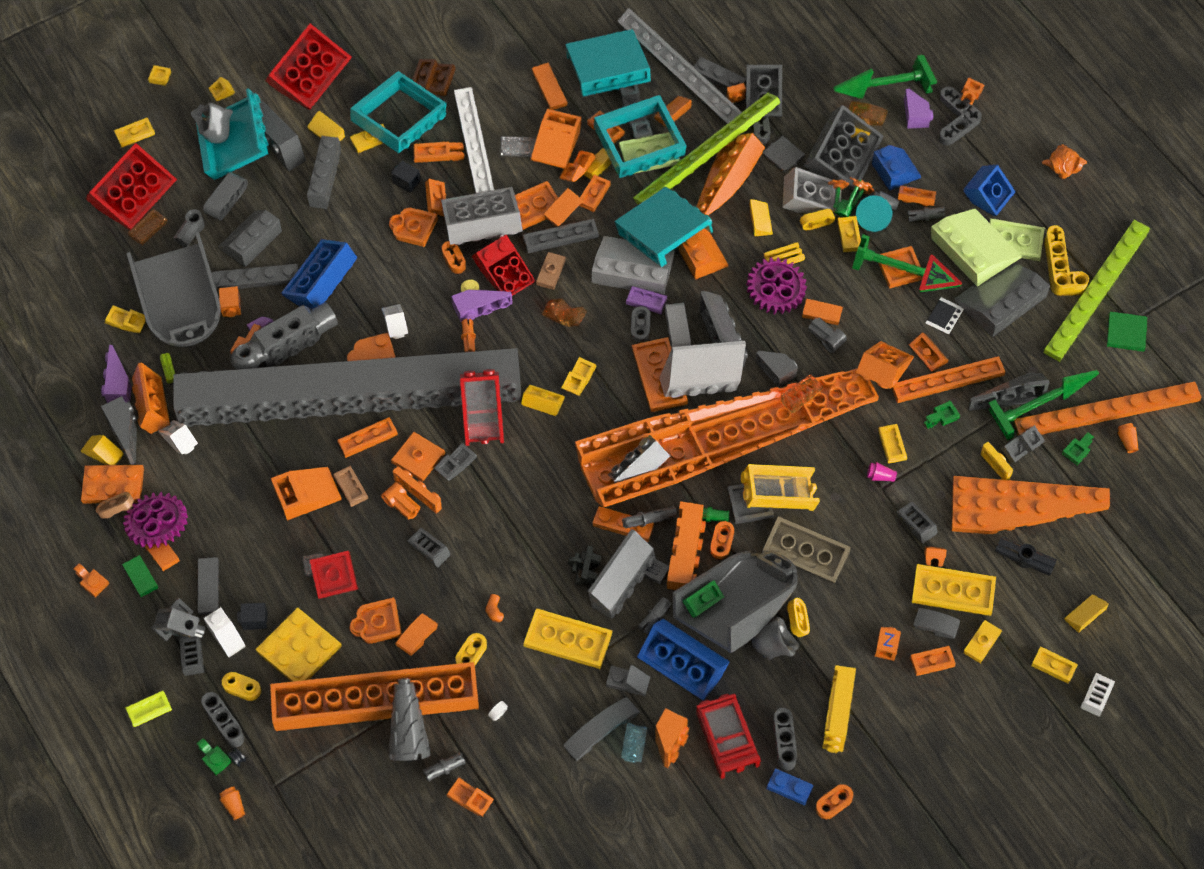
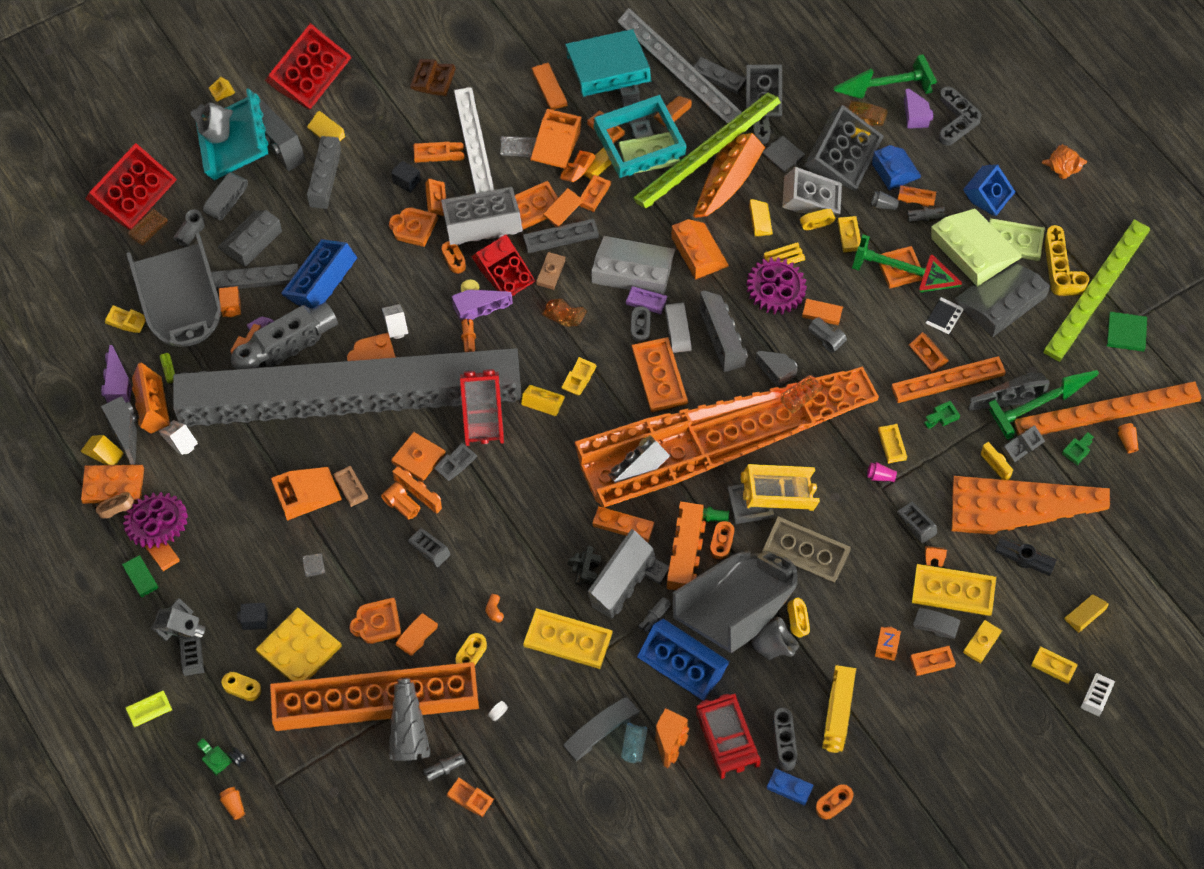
(92, 581): orange plate -> none
(134, 132): yellow plate -> none
(159, 75): yellow tile -> none
(208, 585): dark grey tile -> none
(217, 712): dark grey beam -> none
(224, 632): white slope -> none
(333, 574): red hinge -> none
(364, 141): yellow plate -> none
(367, 437): orange tile -> none
(381, 94): teal window -> none
(629, 681): dark grey slope -> none
(654, 516): dark grey axle -> none
(661, 224): teal panel -> none
(703, 369): slope -> none
(703, 599): green plate -> none
(736, 93): orange plate -> none
(845, 207): plant -> none
(874, 213): teal tile -> none
(884, 364): orange slope -> none
(972, 90): orange plate -> none

